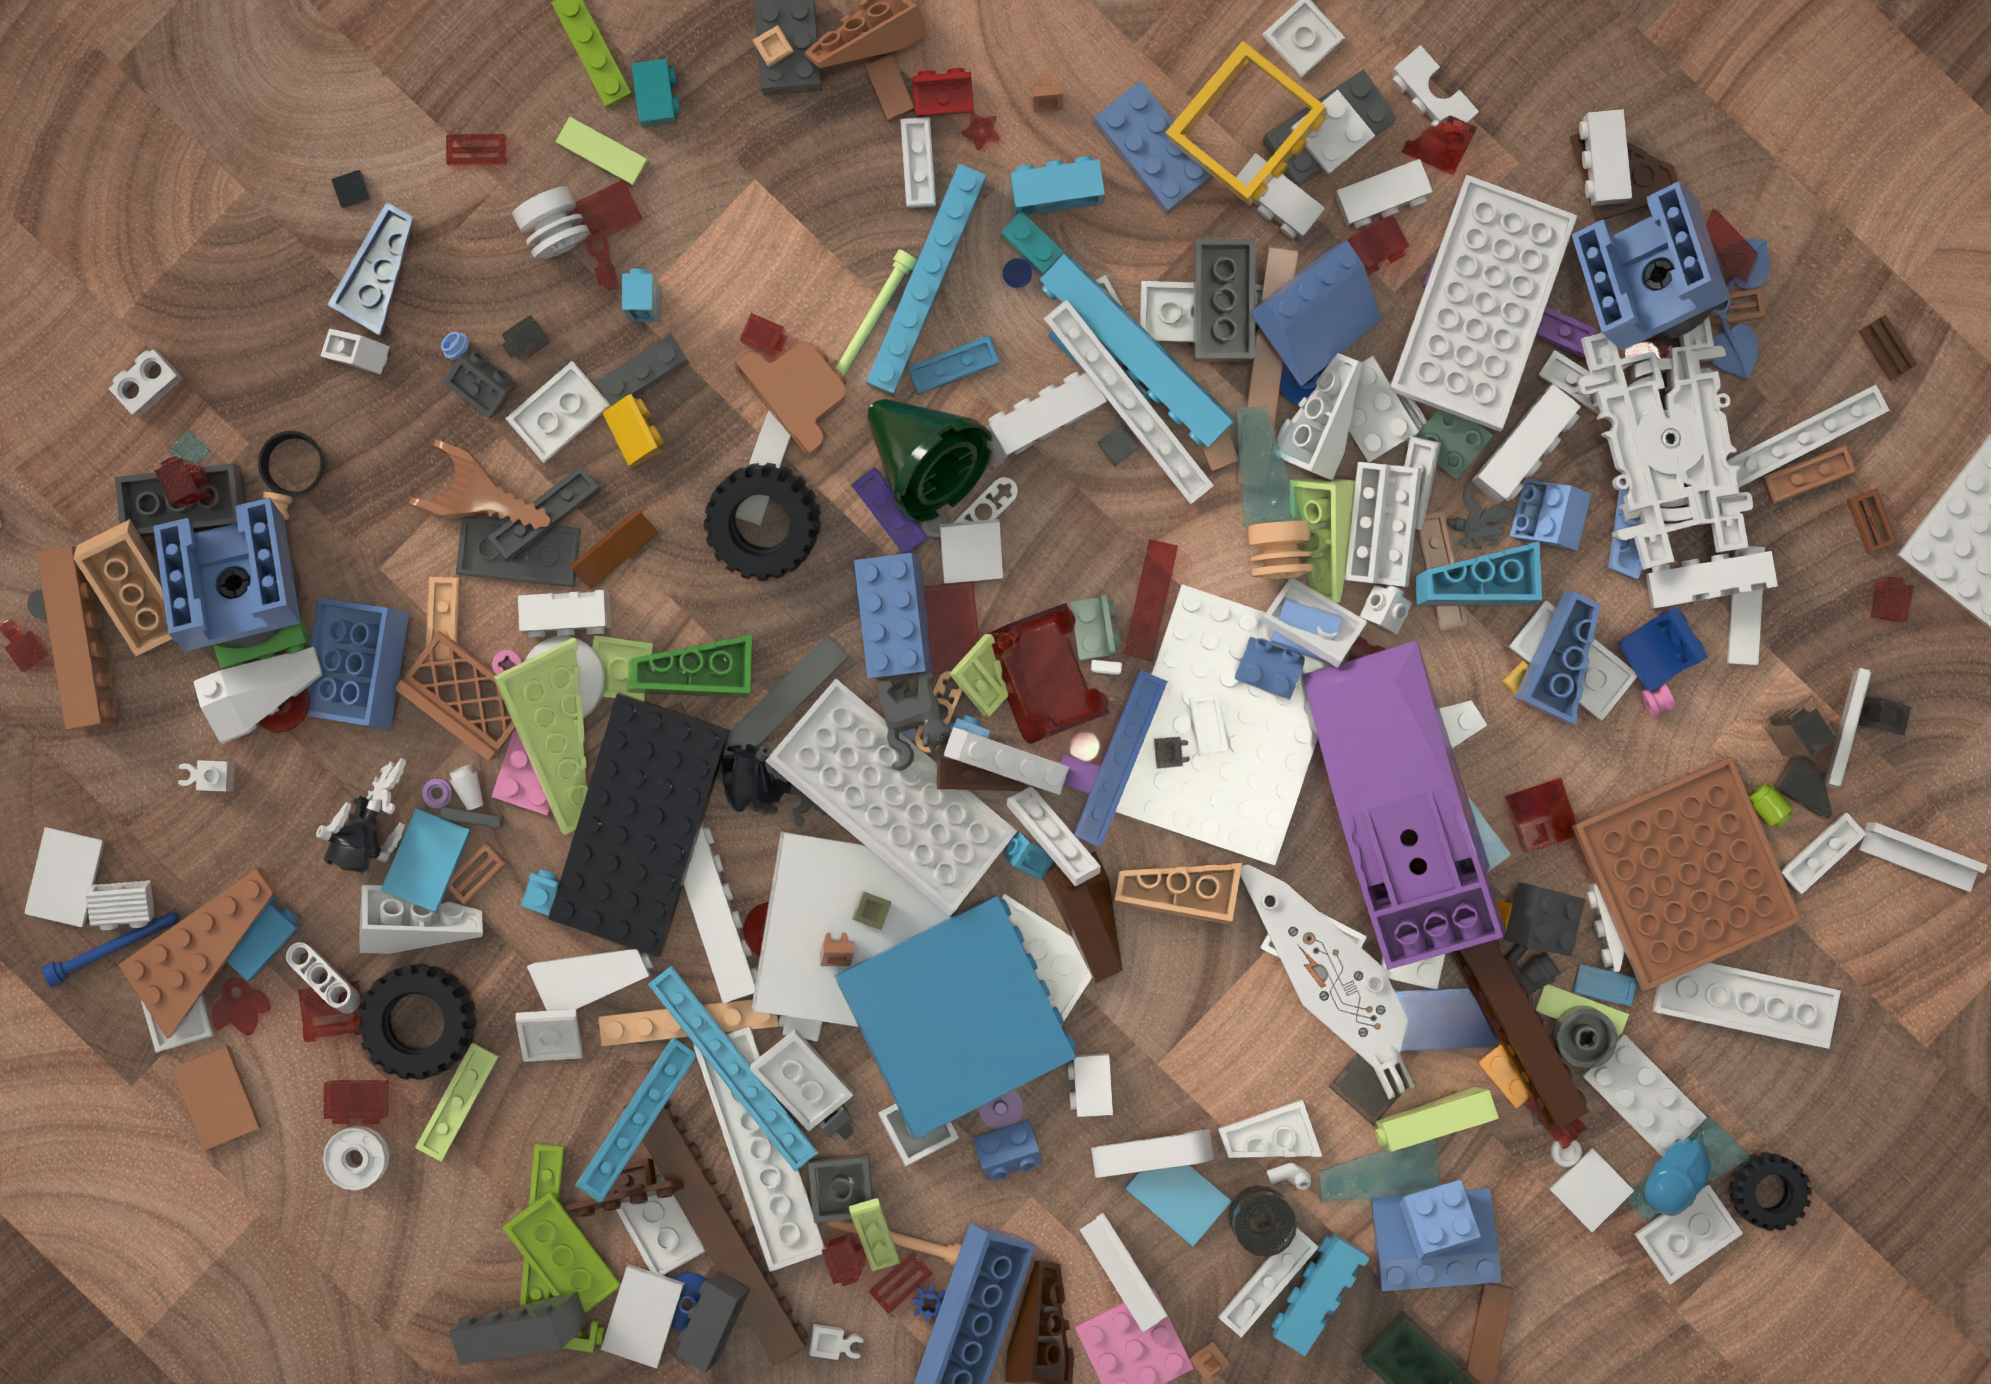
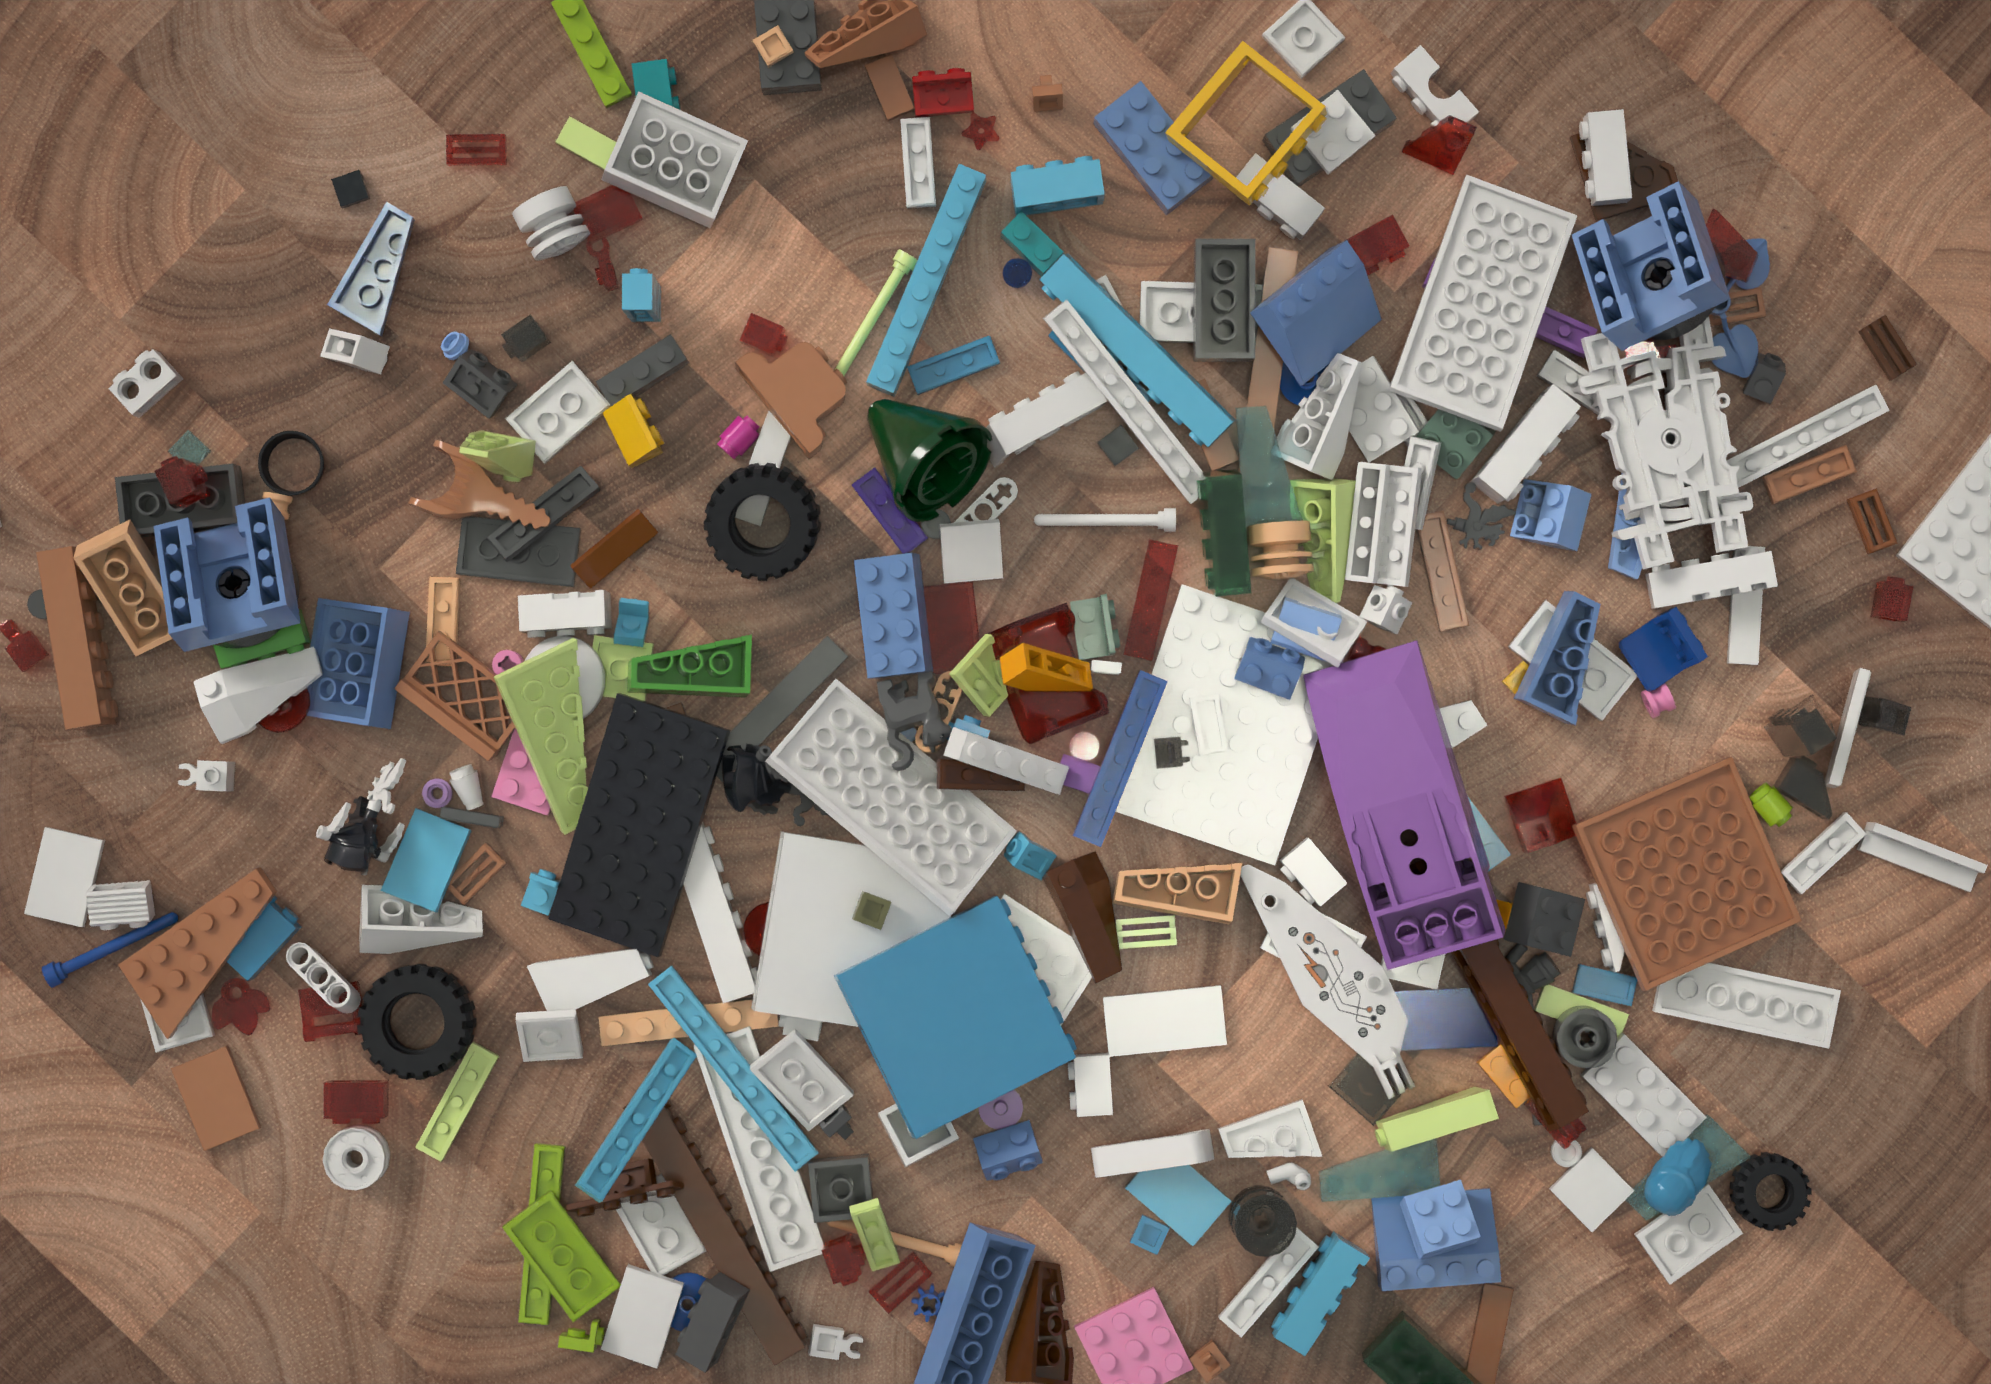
(500, 454): none -> yellowish green wedge
(519, 1329): dark grey wedge -> none
(632, 622): none -> medium azure bracket
(674, 160): none -> white slope
(738, 436): none -> dark pink brick
(836, 952): nougat tile -> none
(1044, 670): none -> light orange slope
(1053, 836): white plate -> none
(1123, 1272): white fence -> none
(1149, 943): none -> yellowish green tile
(1149, 1234): none -> dark azure plate
(1164, 519): none -> white piece
(1164, 1020): none -> white tile
(1225, 532): none -> clear green brick
(1312, 872): none -> white brick
(1383, 194): white brick -> none
(1487, 580): medium azure wedge -> none
(1765, 377): none -> dark grey bracket

